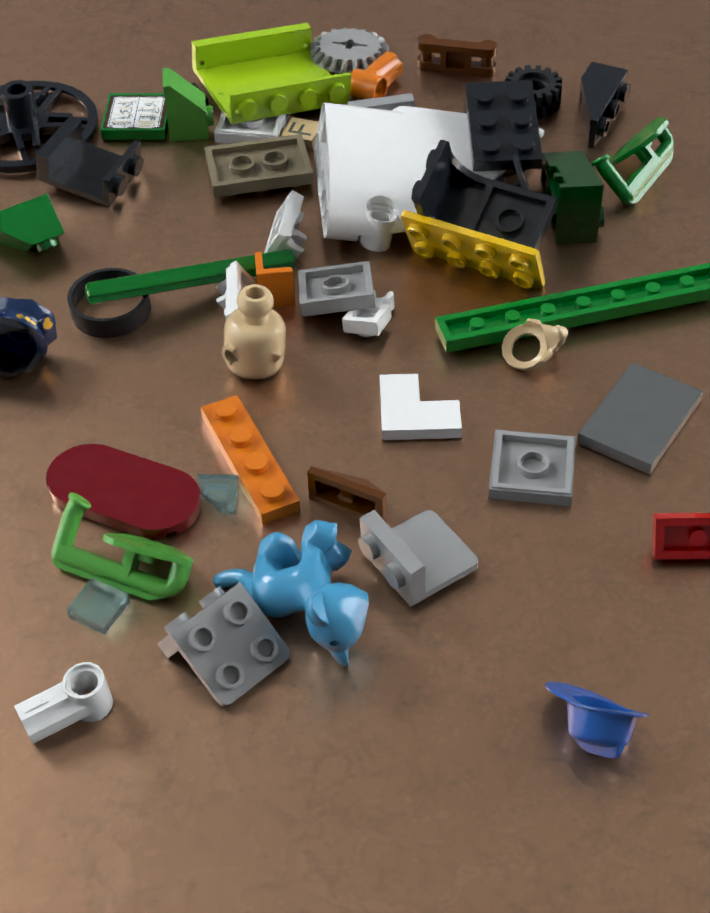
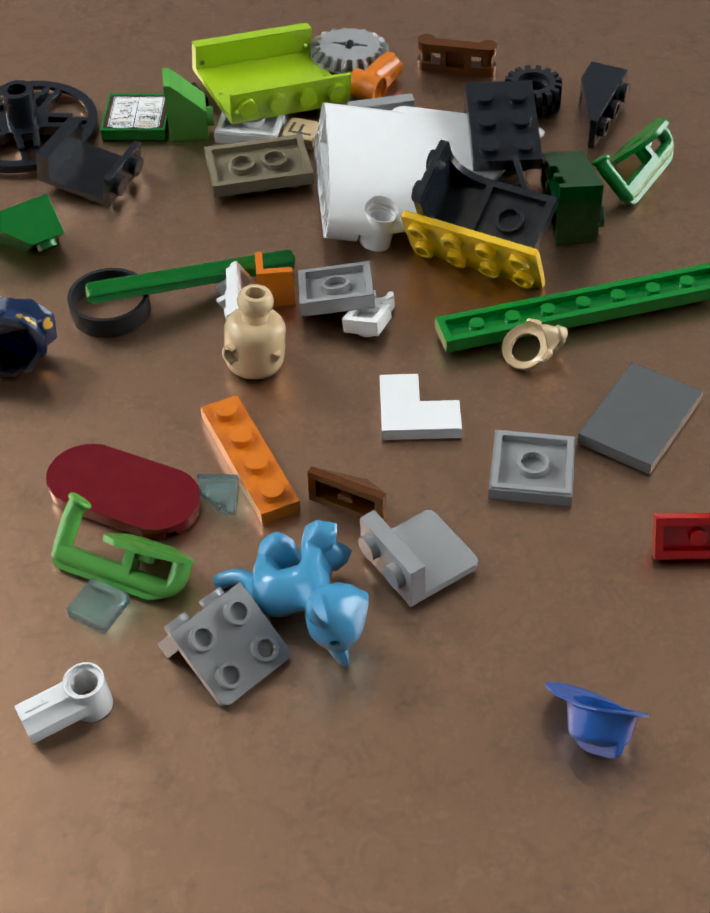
(285, 224): white plate -> none

